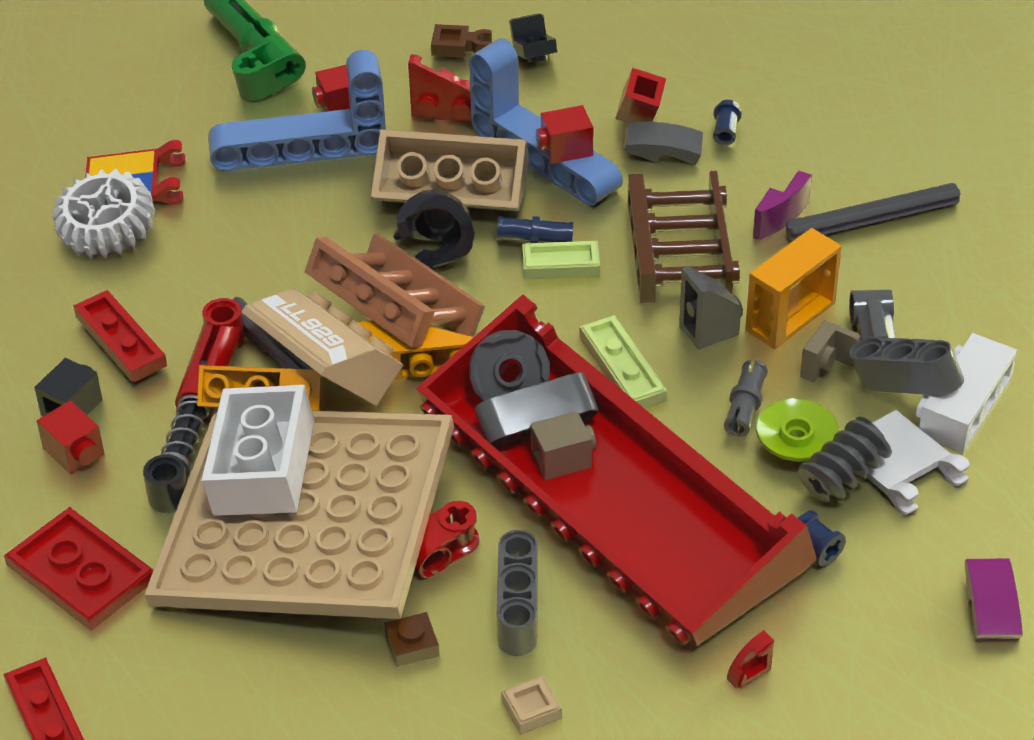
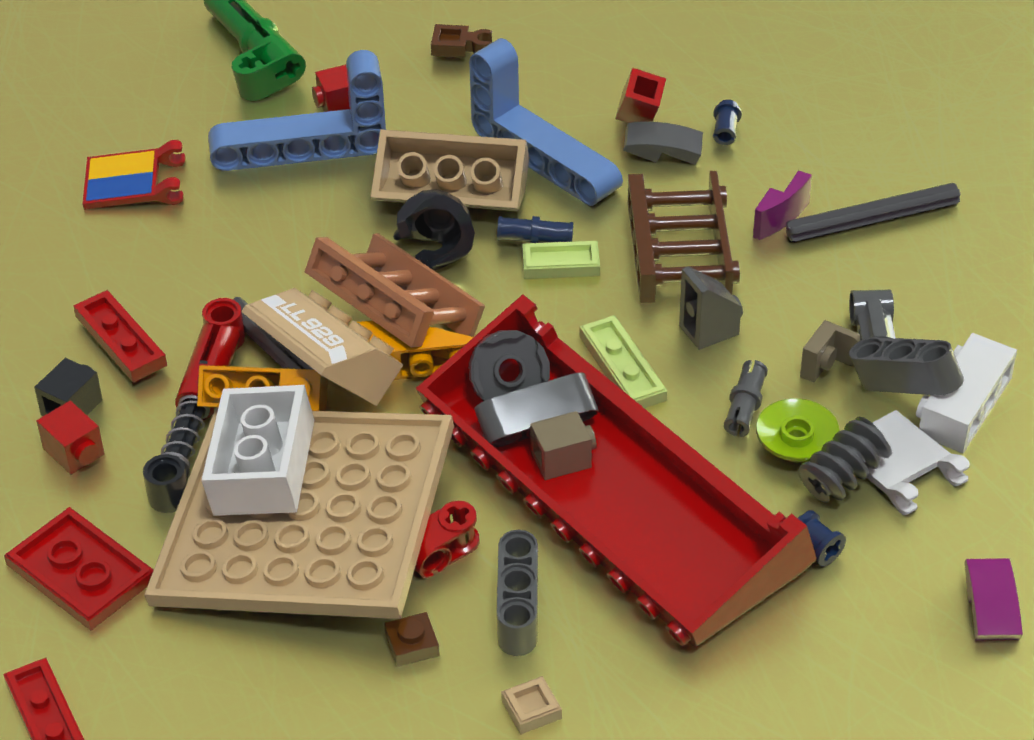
(103, 214): white gear -> none
(437, 93): red wing -> none
(530, 38): black bracket -> none
(565, 134): red brick -> none
(752, 660): red tile -> none
(773, 308): light orange window -> none

